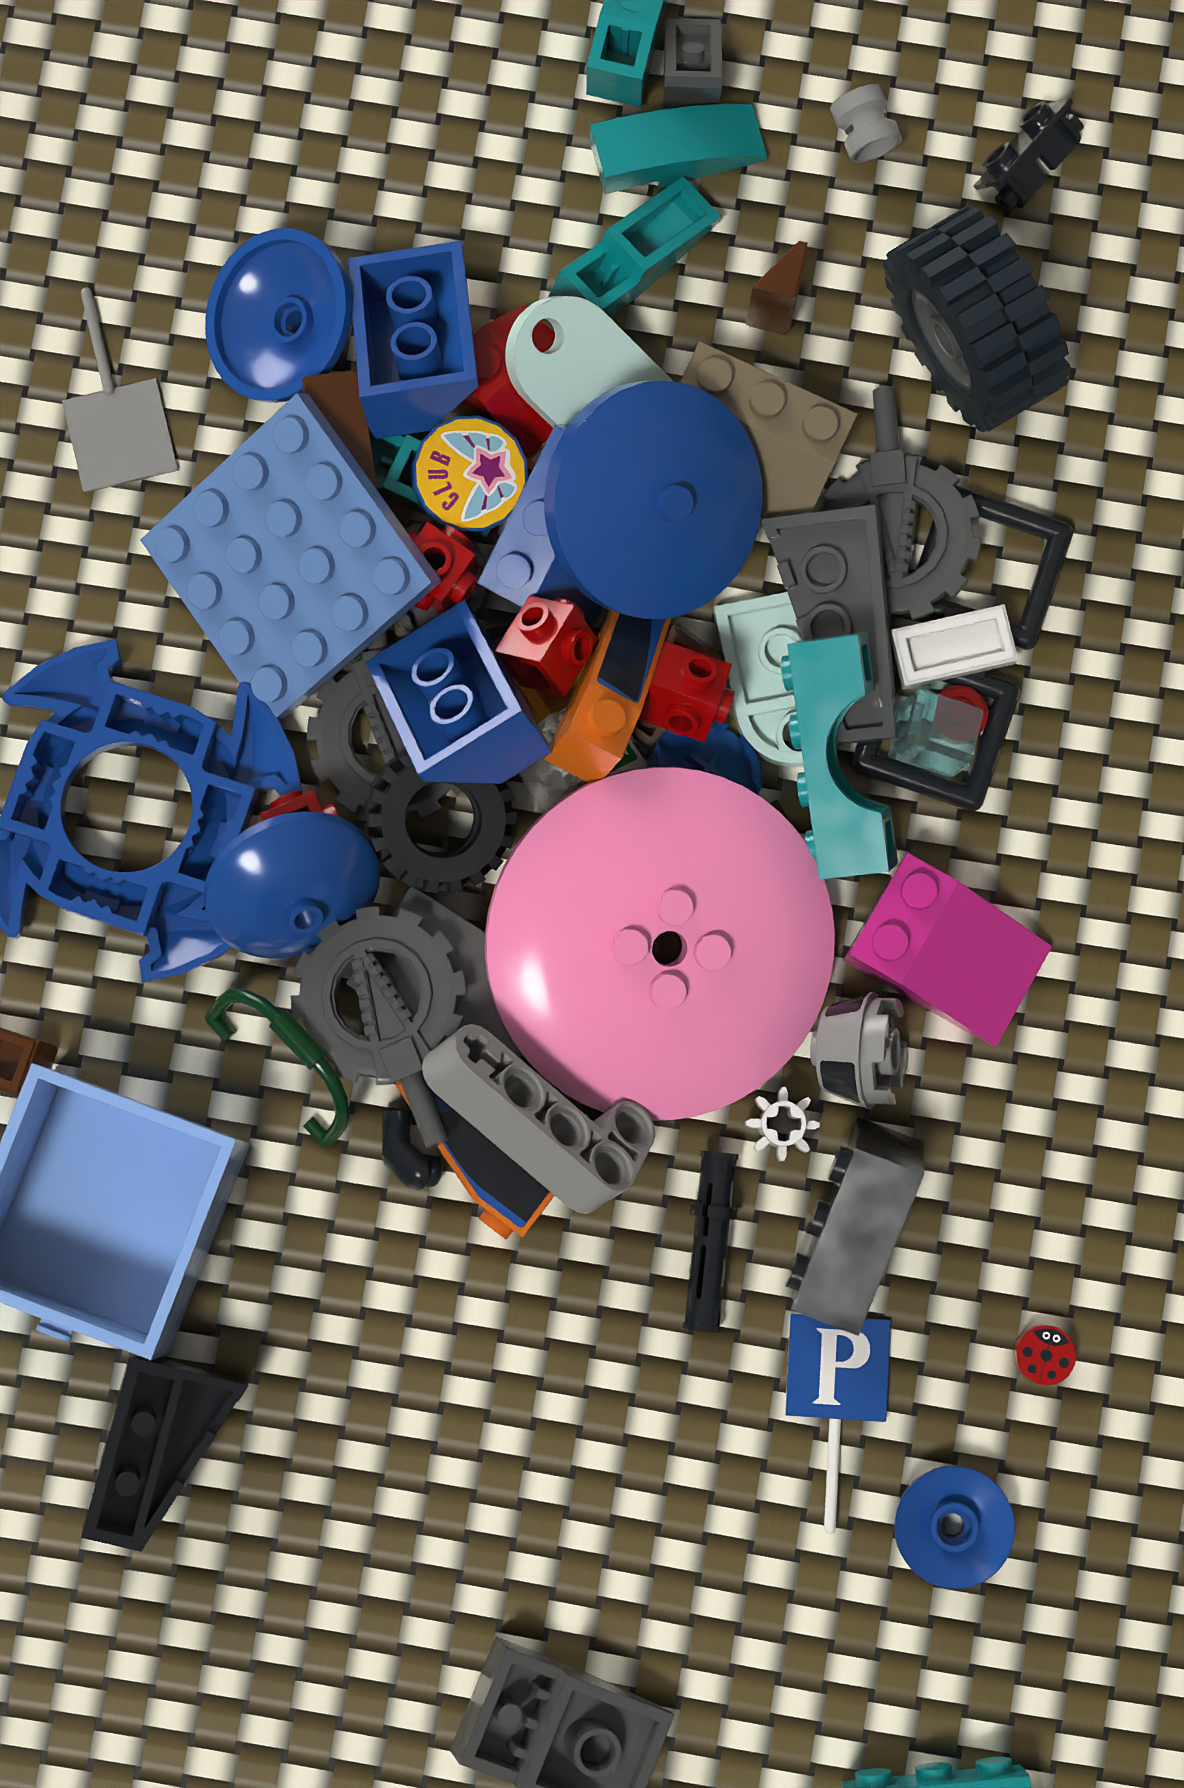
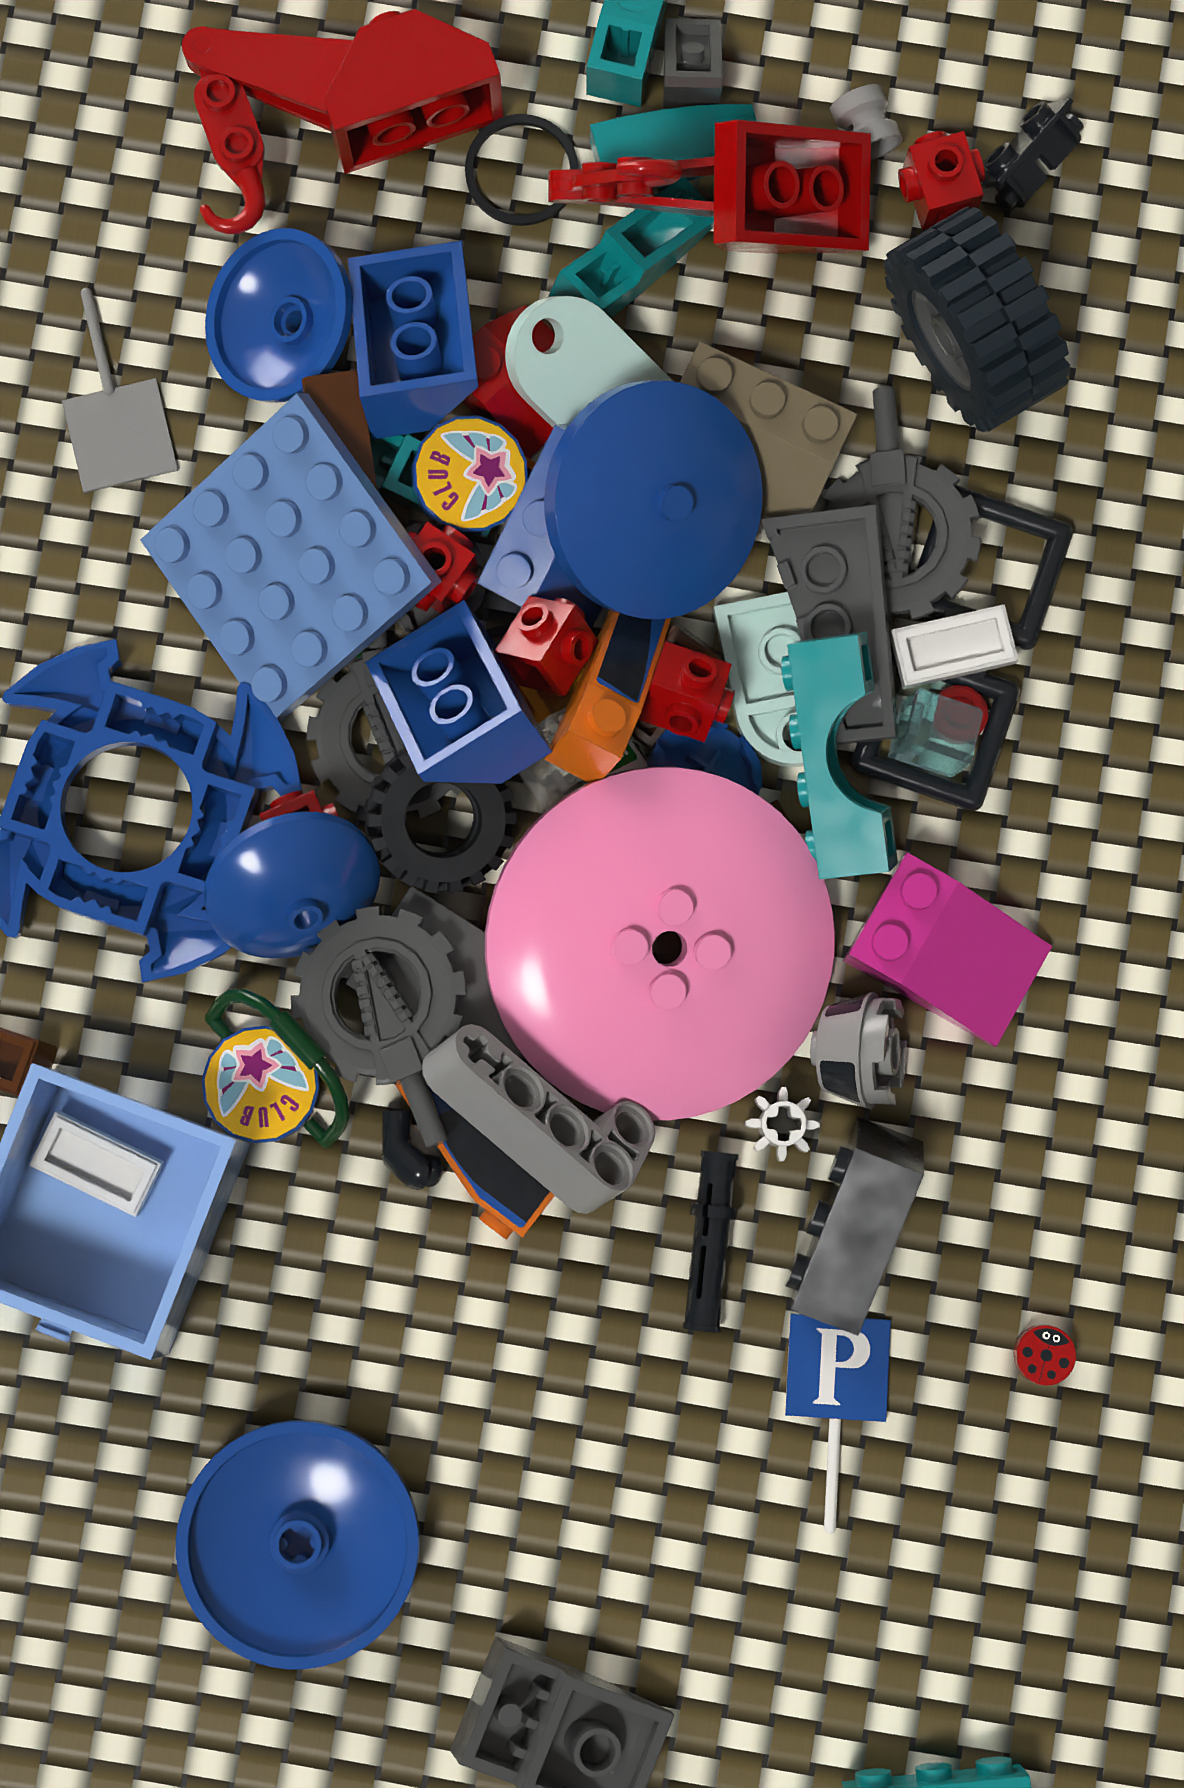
(97, 1163): none -> white tile
(154, 1441): black wedge -> none
(258, 1086): none -> tile
(297, 1544): none -> blue dish
(380, 95): none -> red slope
(483, 135): none -> black piece
(772, 187): none -> red slope
(777, 292): reddish brown slope -> none
(941, 176): none -> red brick
(980, 1544): blue dish -> none

